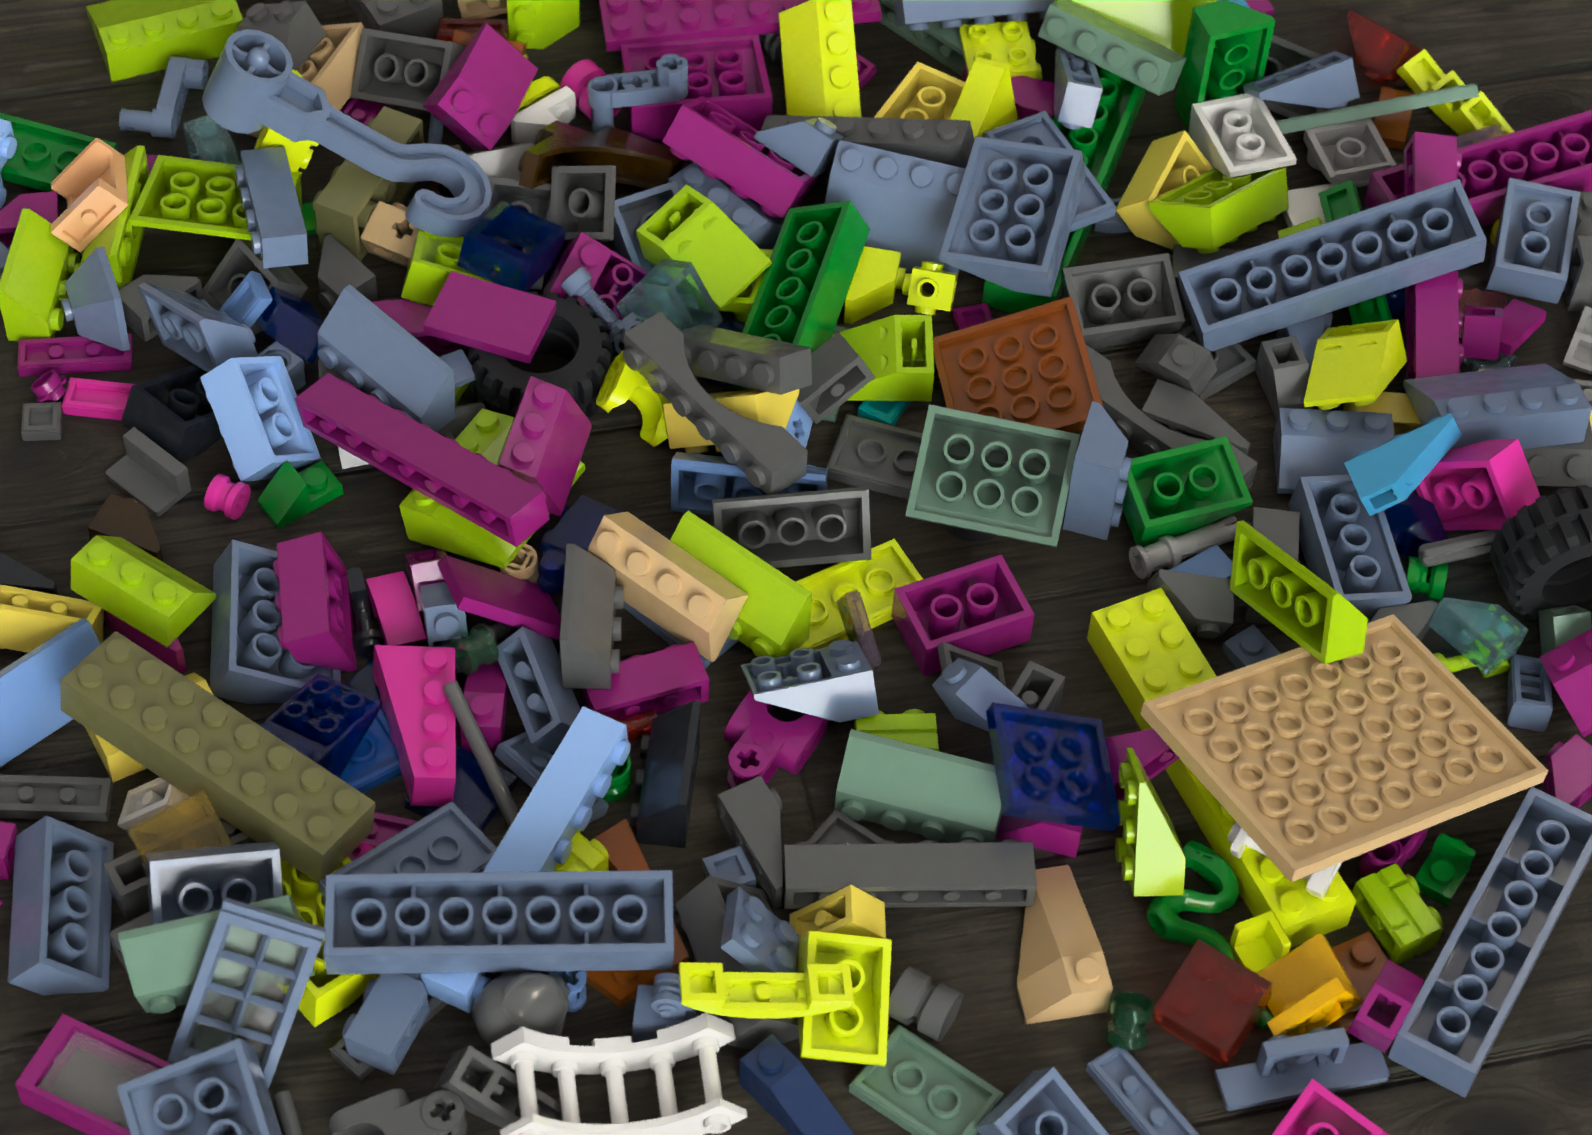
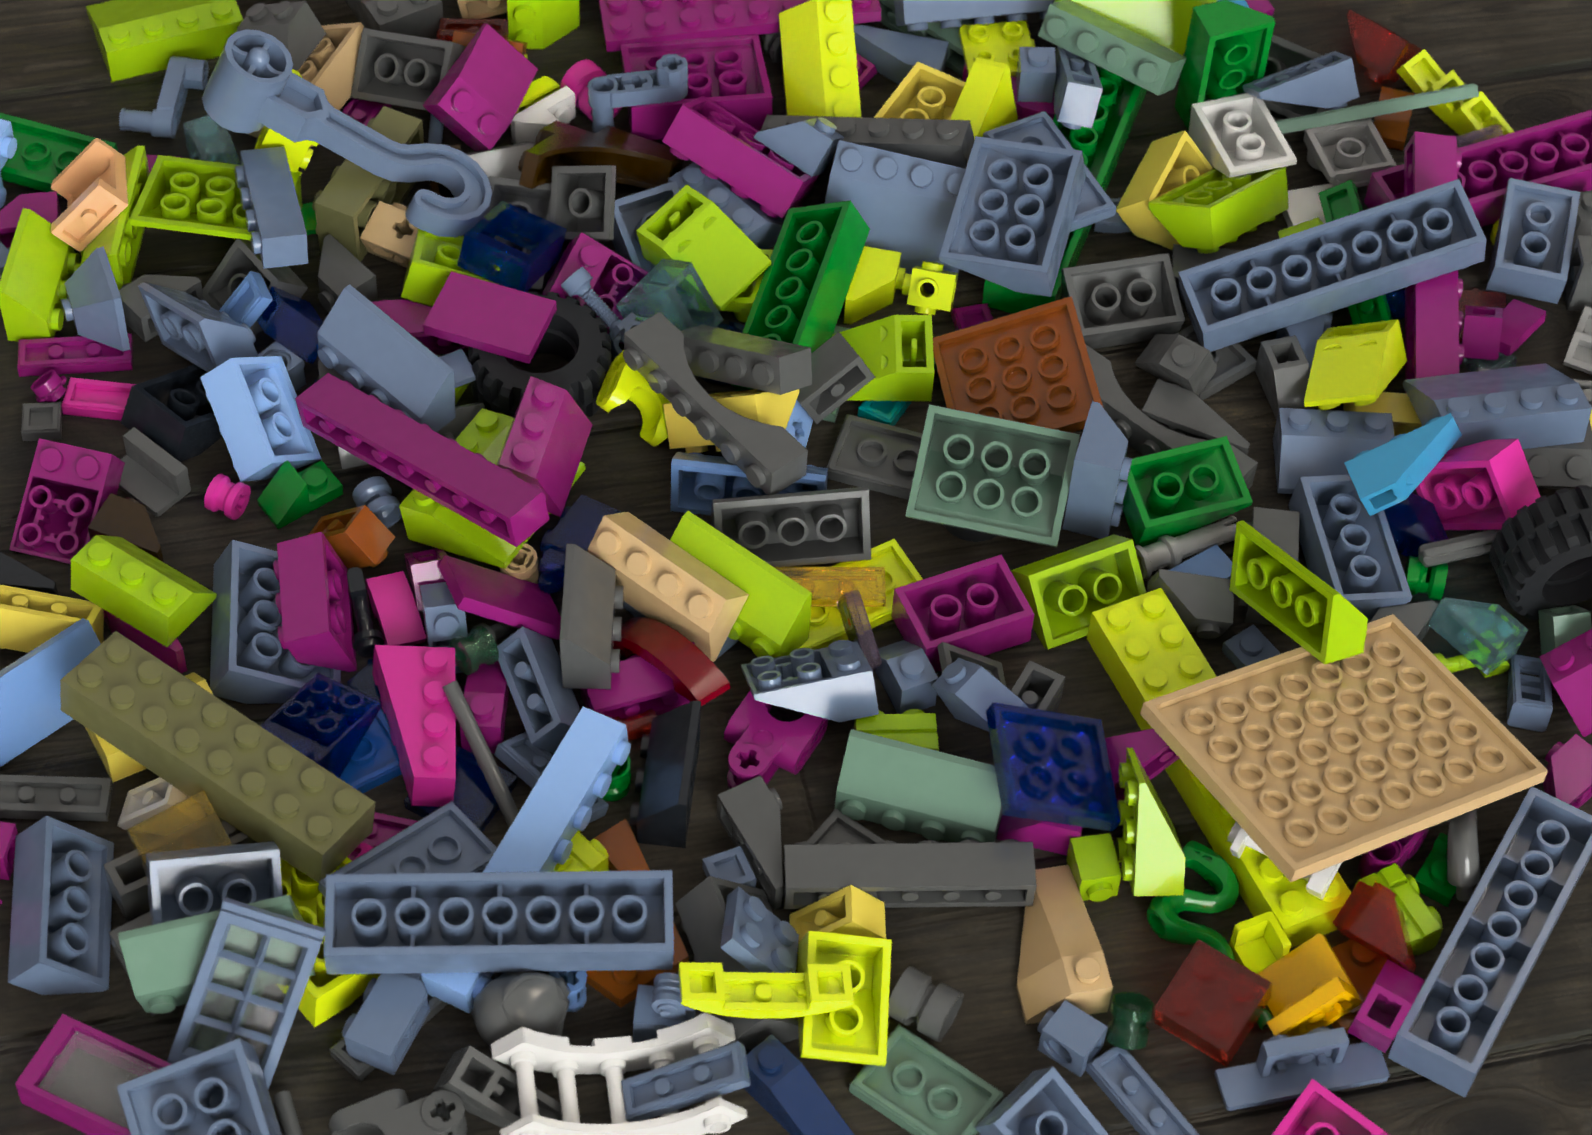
(63, 498): none -> magenta slope
(356, 536): none -> dark orange slope
(376, 495): none -> sand blue wheel
(676, 656): none -> dark red slope
(686, 1082): none -> sand blue tile
(831, 583): none -> clear yellow tile
(898, 52): none -> sand blue slope
(907, 676): none -> sand blue slope
(1036, 74): none -> sand blue brick
(1071, 1037): none -> sand blue brick
(1076, 583): none -> lime slope
(1094, 866): none -> lime brick
(1377, 923): none -> clear red slope
(1463, 854): none -> dark grey animal

